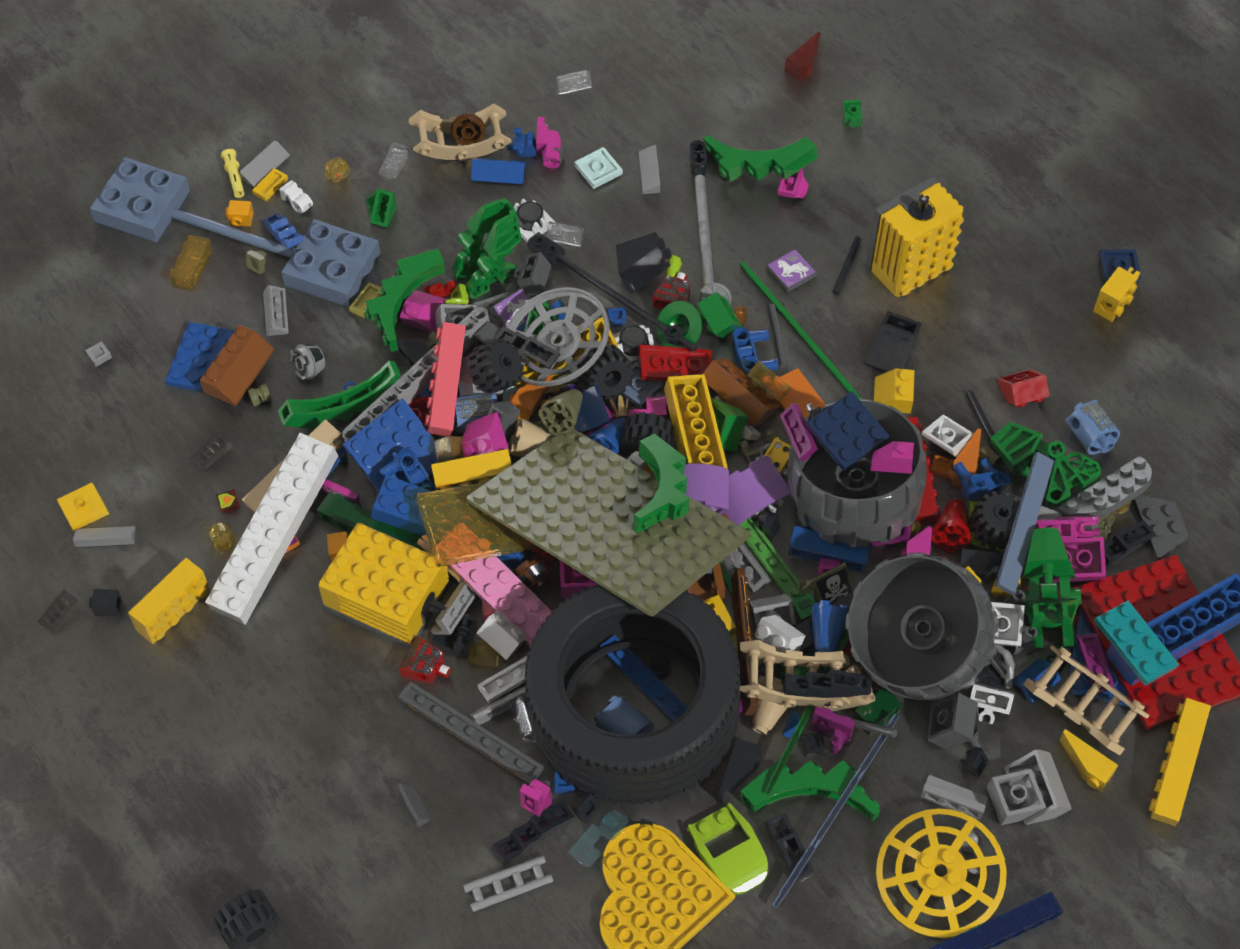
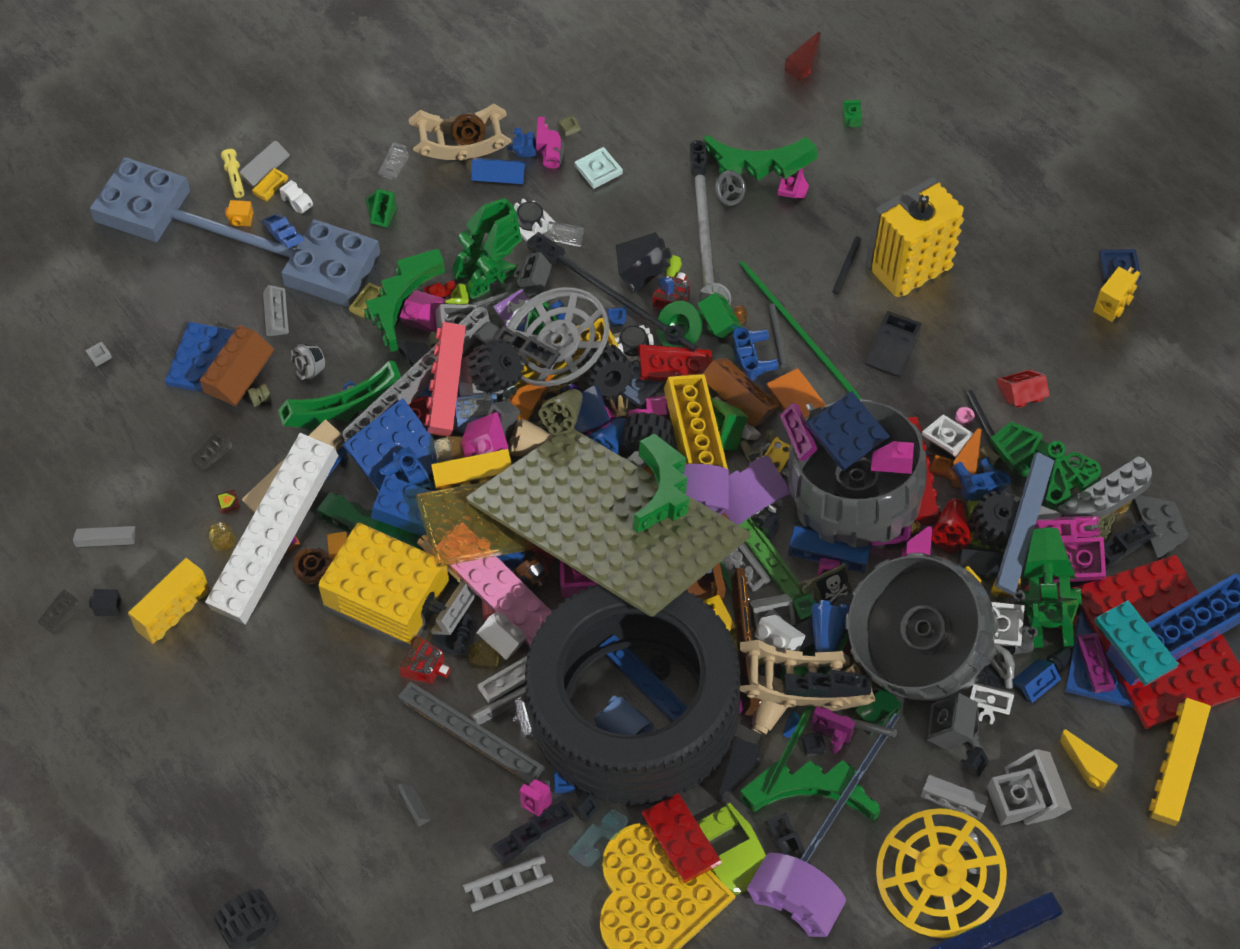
(82, 506): yellow plate -> none
(191, 263): clear yellow brick -> none
(256, 261): olive tile -> none
(311, 565): none -> reddish brown cone
(334, 488): dark pink tile -> none
(336, 169): clear yellow head -> none
(569, 125): none -> olive tile
(574, 82): clear plate -> none
(649, 170): light grey slope -> none
(667, 284): none -> blue tile
(681, 838): none -> red plate
(722, 188): none -> dark grey piece
(769, 381): clear yellow brick -> none
(791, 270): tile -> none
(800, 889): none -> medium lavender panel
(895, 389): yellow slope -> none
(964, 416): none -> bright pink tile
(1076, 713): tan fence -> none
(1093, 427): medium blue cylinder -> none

